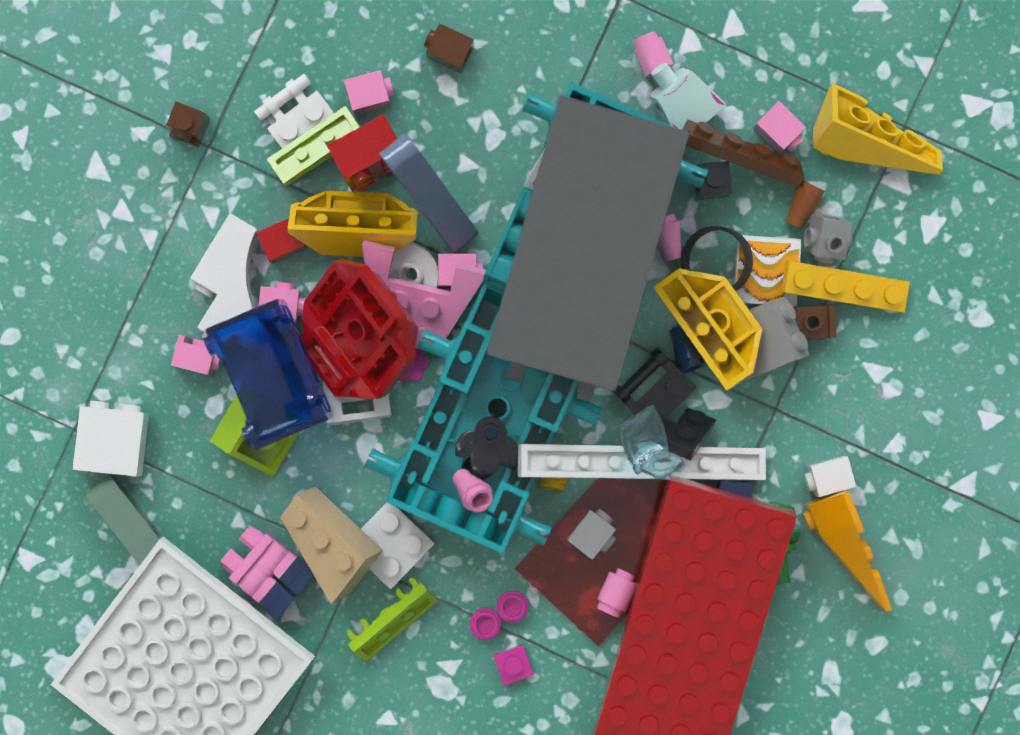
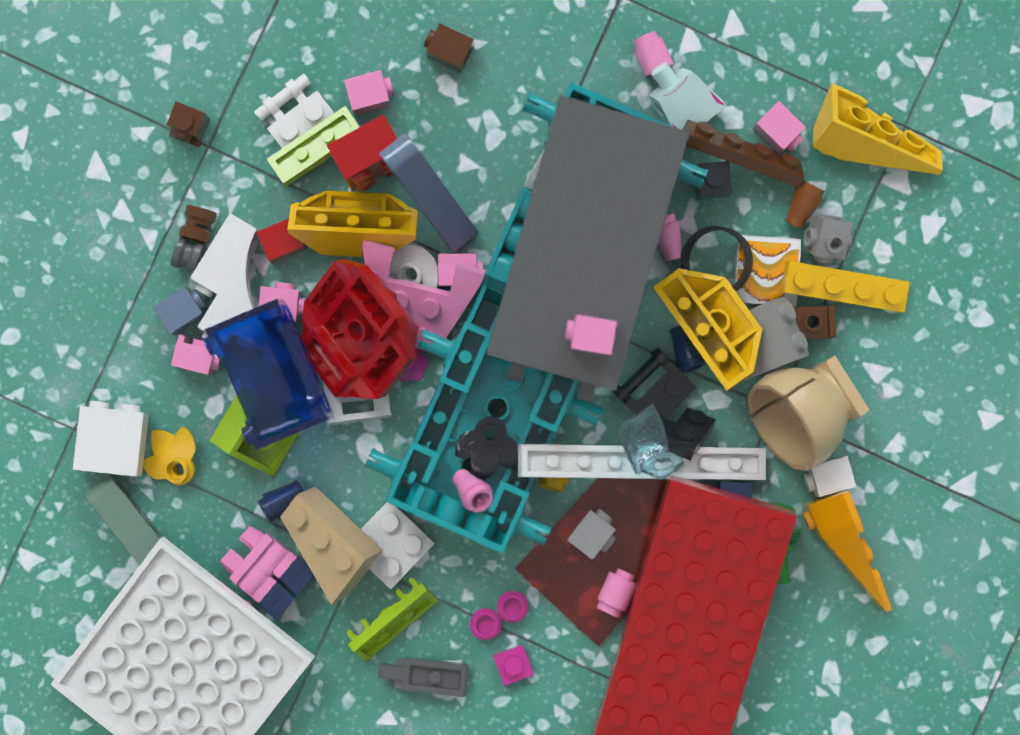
(168, 453): none -> yellow plate
(180, 310): none -> sand blue brick
(187, 254): none -> dark grey wheel
(200, 217): none -> reddish brown wheel
(276, 501): none -> dark blue cone
(427, 676): none -> dark grey hinge
(591, 334): none -> bright pink brick
(810, 412): none -> tan plate

